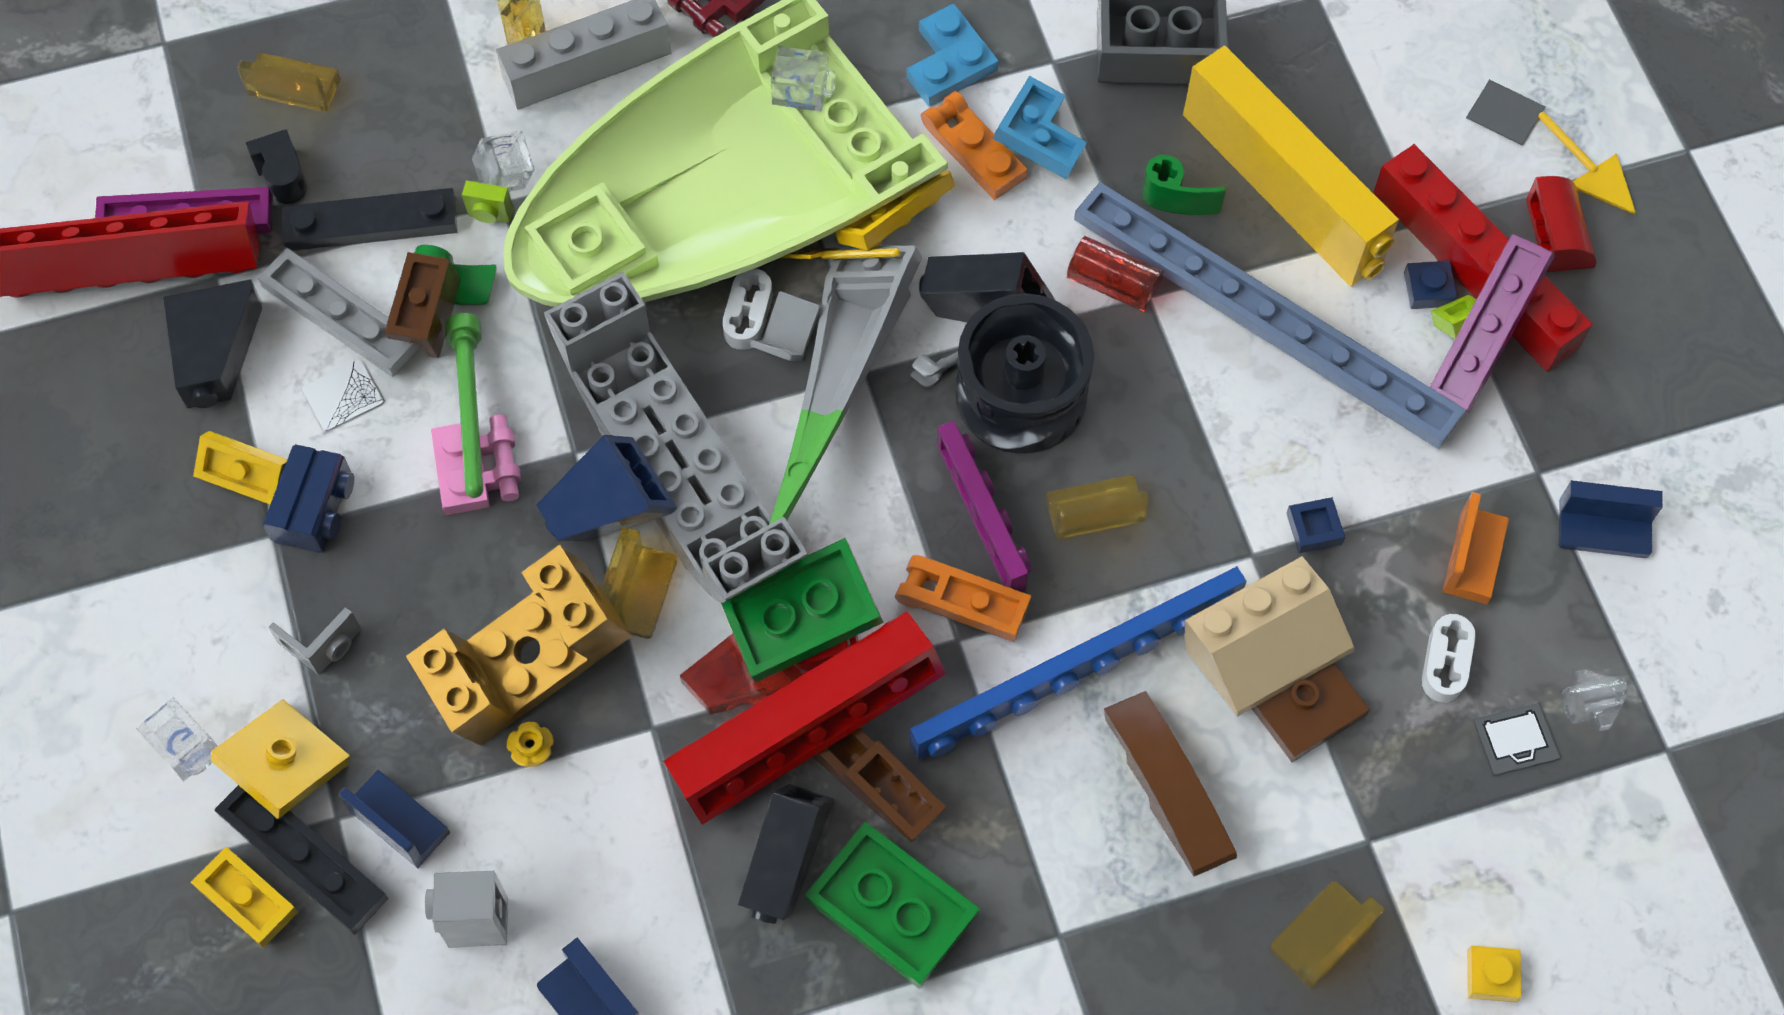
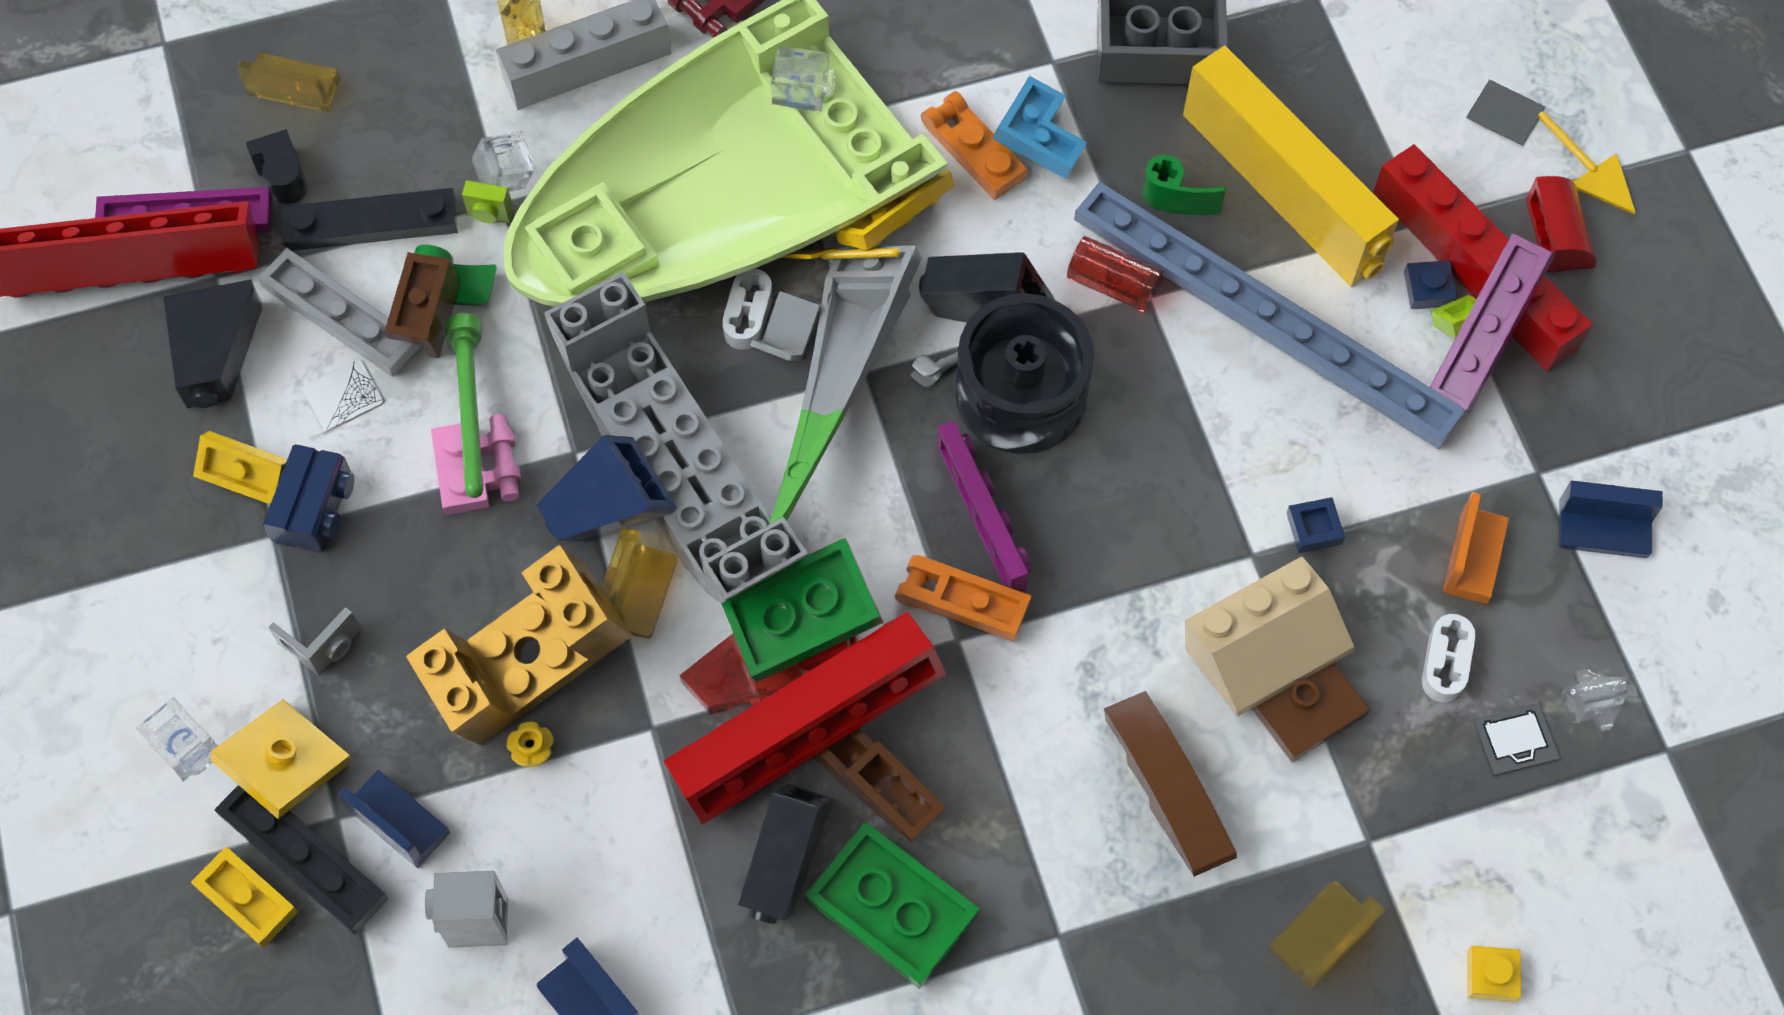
(958, 57): dark azure plate -> none
(1065, 670): blue plate -> none
(1096, 506): clear yellow panel -> none

